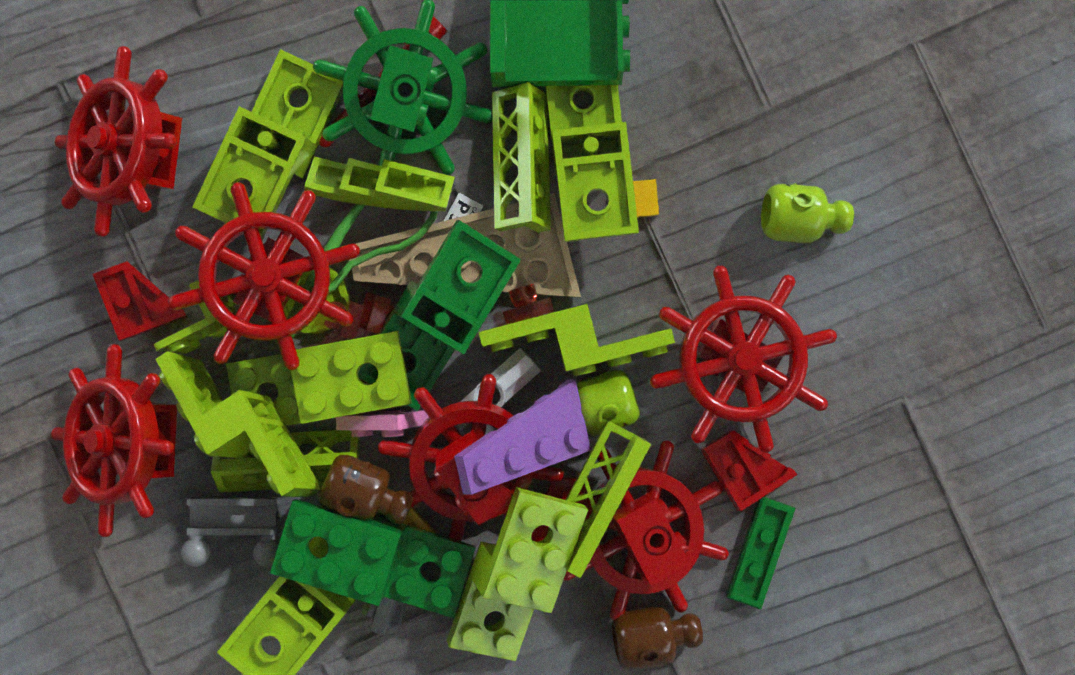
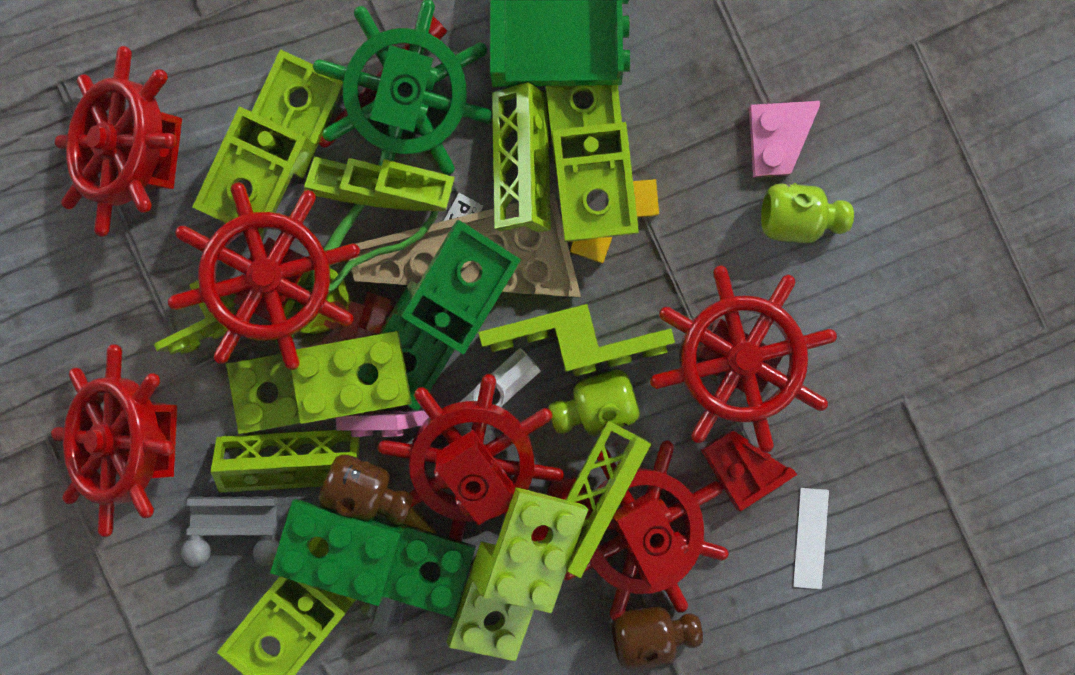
(133, 301): red wing -> none
(237, 425): lime bracket -> none
(525, 305): clear red tile -> none
(528, 442): medium lavender wing -> none
(592, 249): none -> yellow tile
(760, 552): green tile -> none
(779, 135): none -> bright pink wing
(811, 538): none -> white sticker

